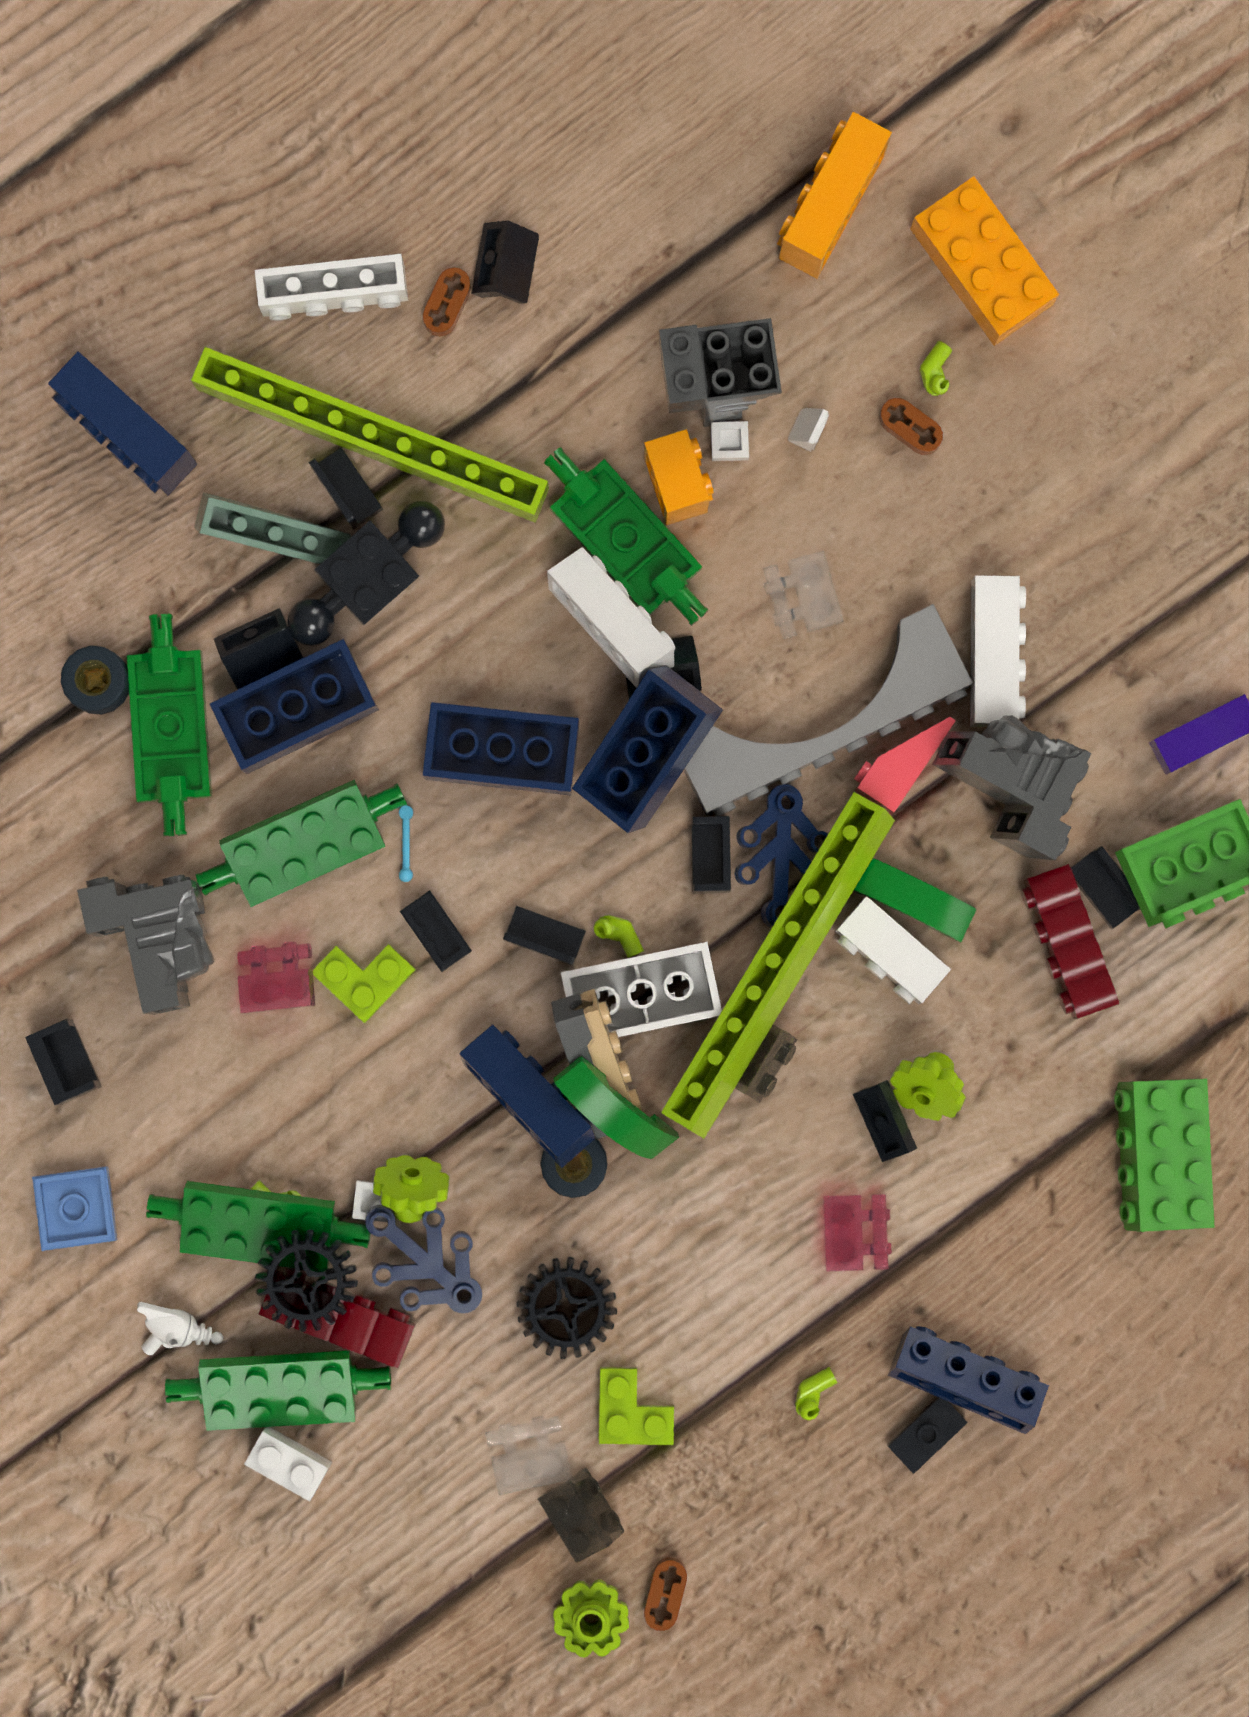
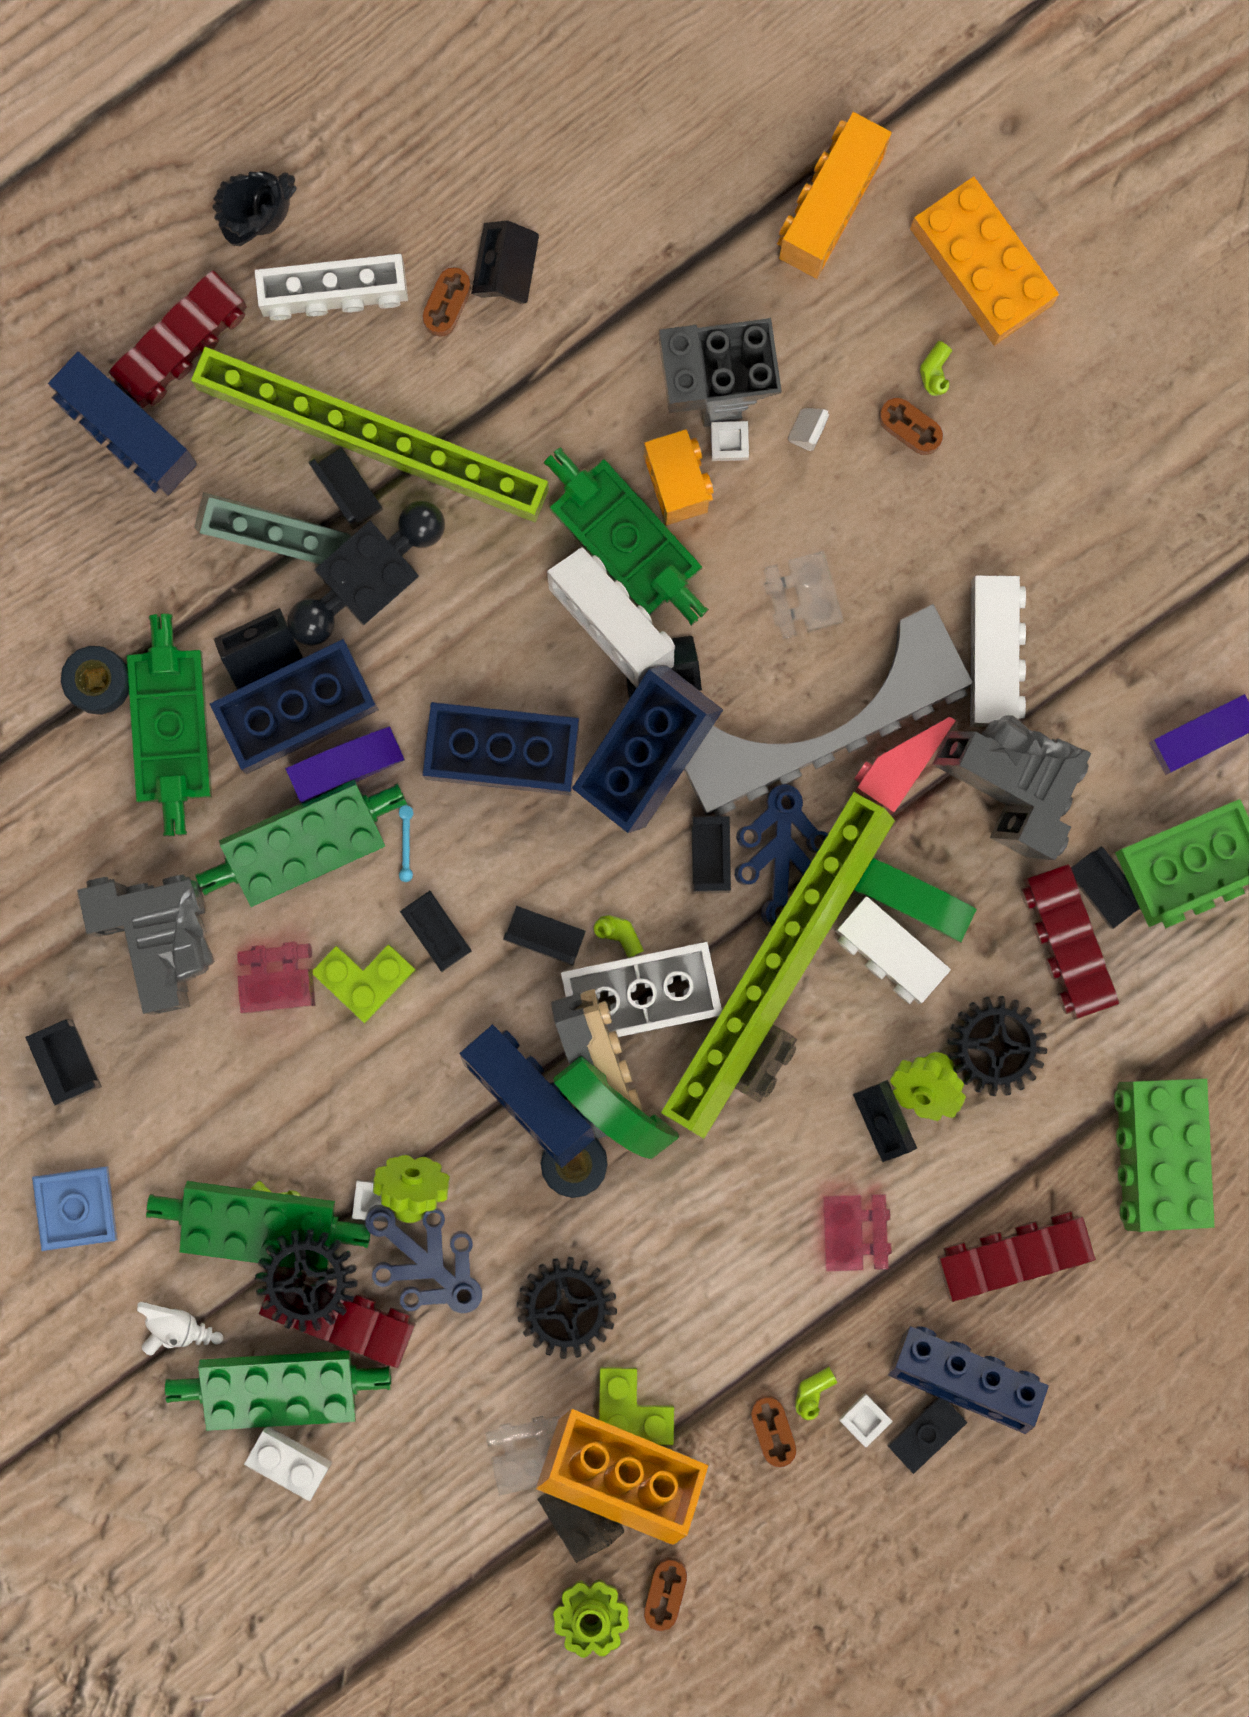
(177, 339): none -> dark red brick
(252, 205): none -> black hair
(344, 763): none -> dark purple slope
(622, 1477): none -> light orange brick
(764, 1433): none -> dark orange beam
(865, 1420): none -> white plate
(996, 1063): none -> black gear
(1015, 1258): none -> dark red brick

